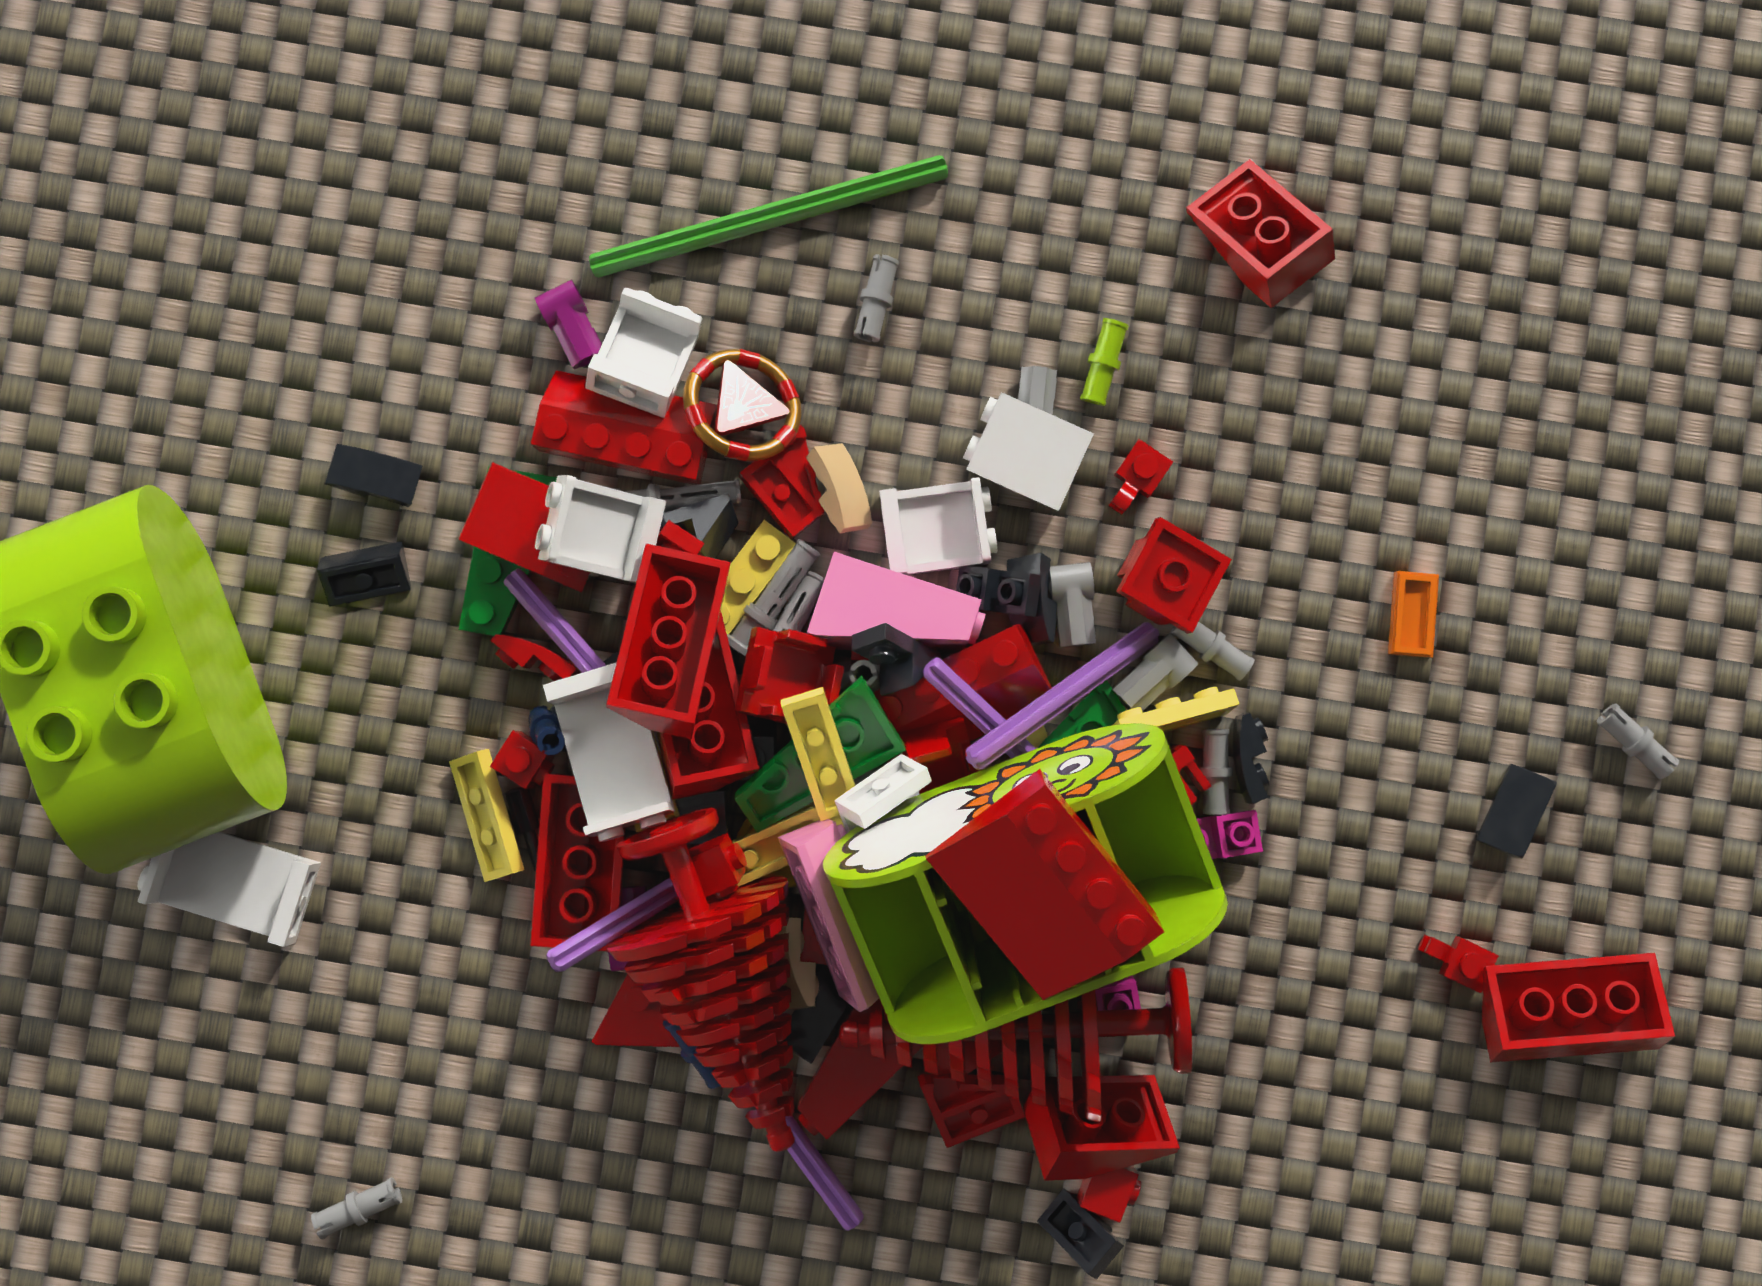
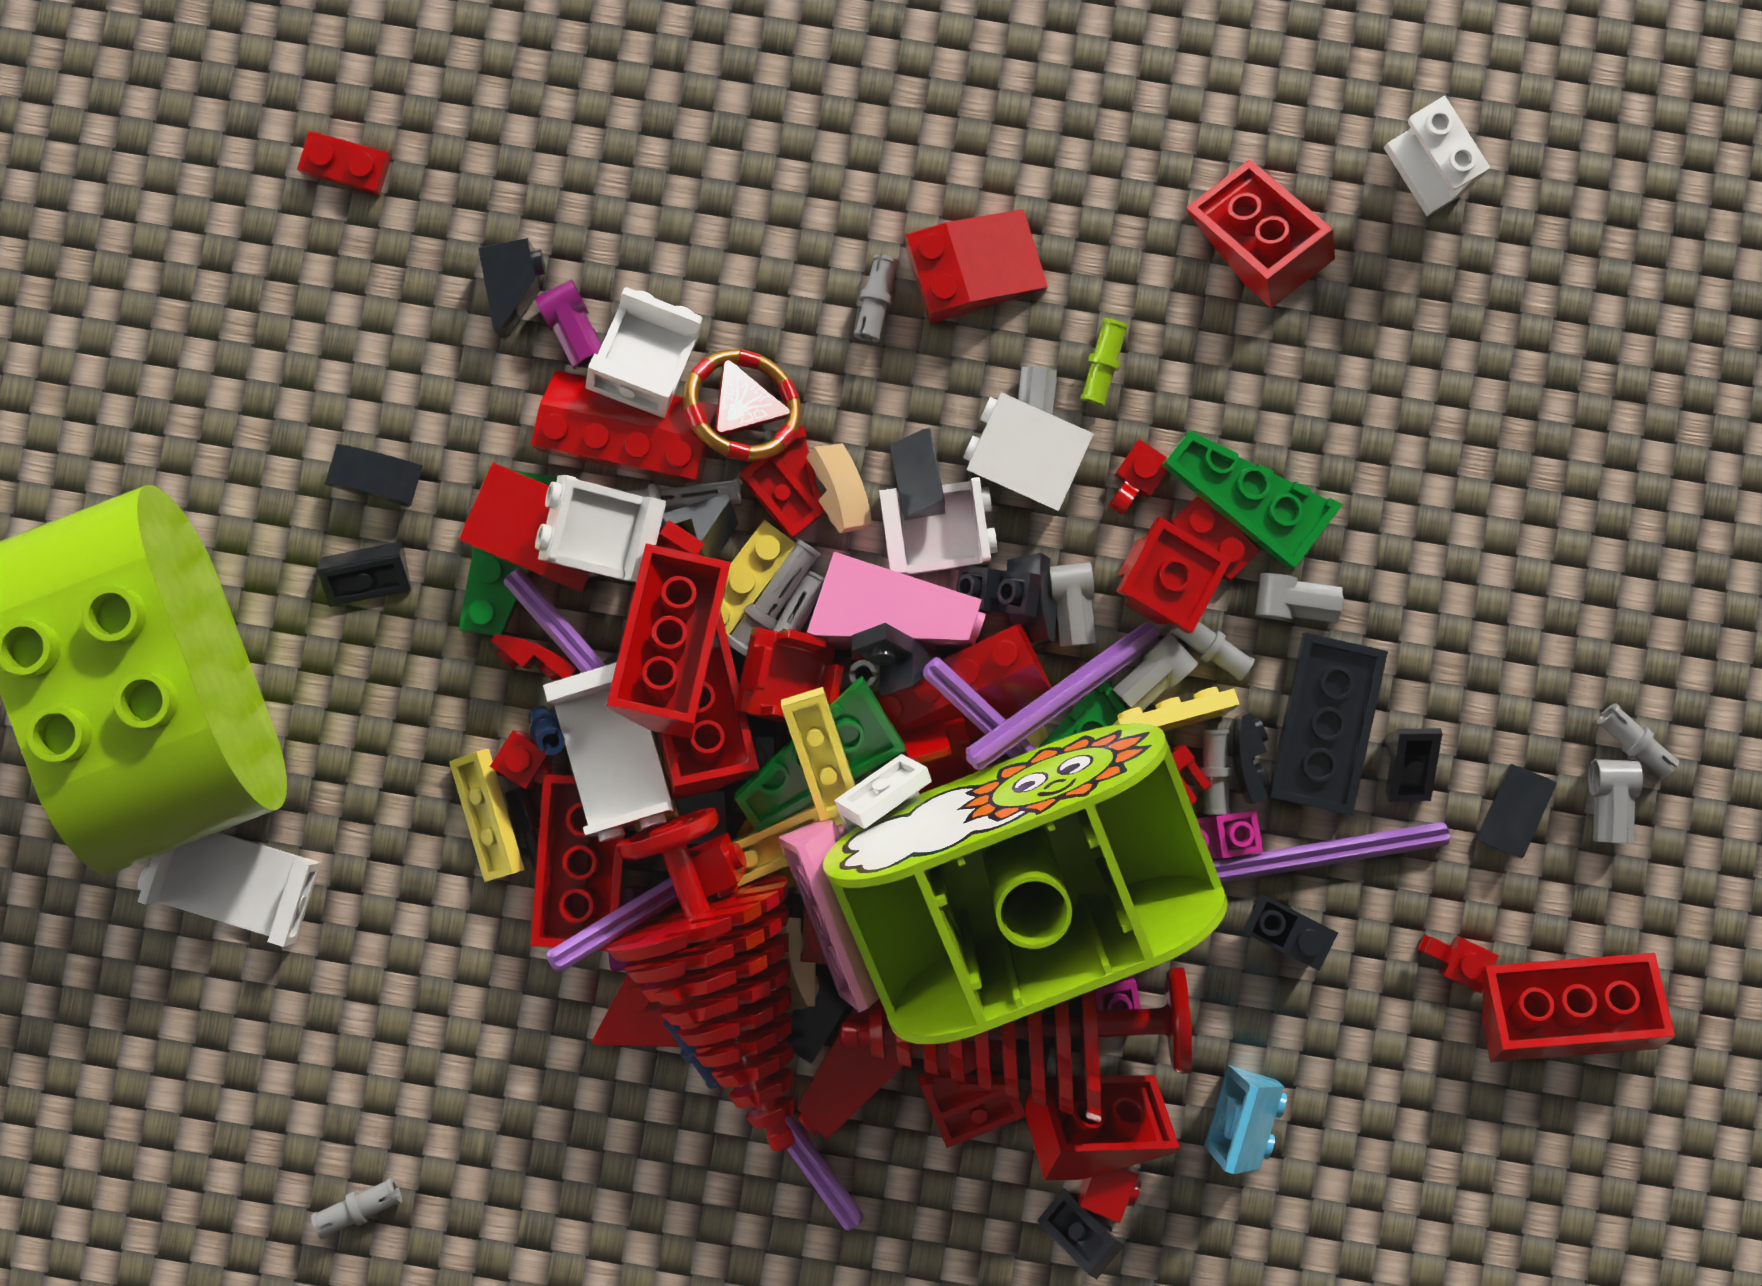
(344, 162): none -> red plate
(511, 281): none -> black slope
(768, 216): bright green axle -> none
(918, 476): none -> black slope
(974, 263): none -> red slope
(1045, 888): red slope -> none
(1216, 531): none -> red plate
(1244, 1120): none -> medium azure slope
(1264, 506): none -> green wing
(1287, 598): none -> light grey piece
(1289, 932): none -> black slope
(1327, 723): none -> black plate
(1332, 852): none -> medium lavender axle
(1412, 763): none -> black slope
(1413, 614): orange tile -> none
(1437, 156): none -> white panel
(1614, 789): none -> light grey piece

